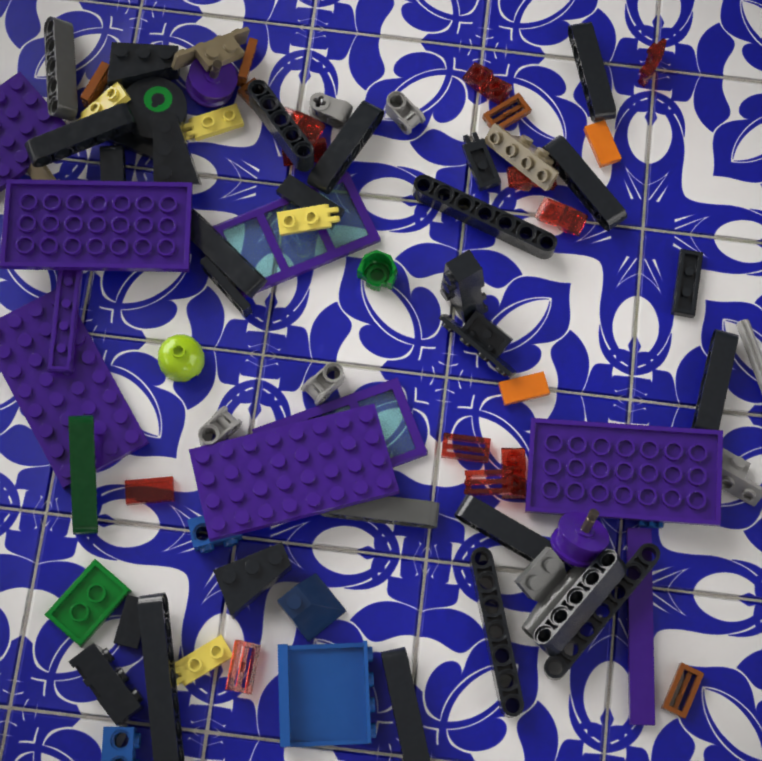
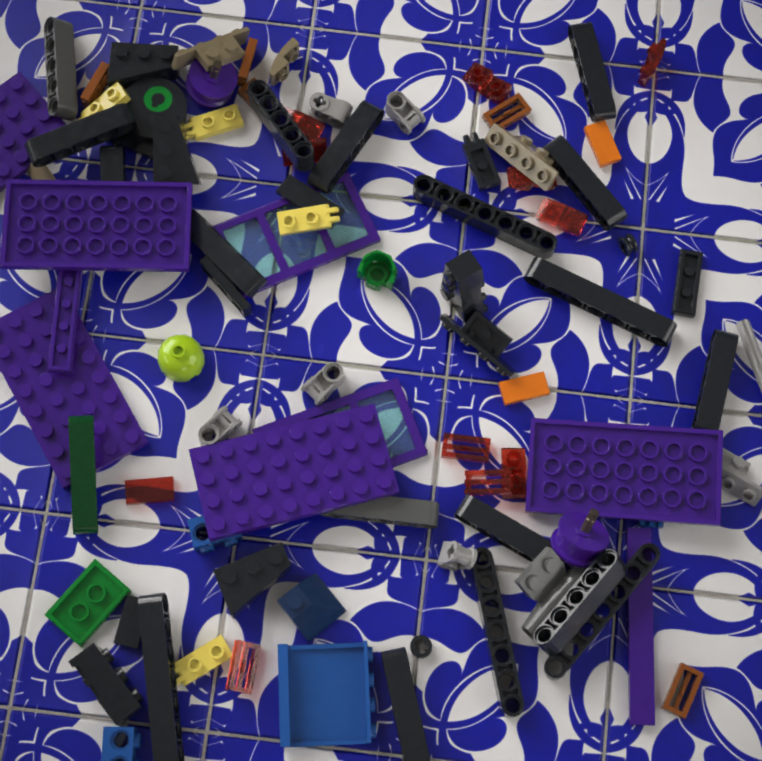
(280, 66): none -> dark tan slope
(426, 641): none -> black bush
(456, 557): none -> light grey piece
(600, 302): none -> black beam
(628, 244): none -> black bush

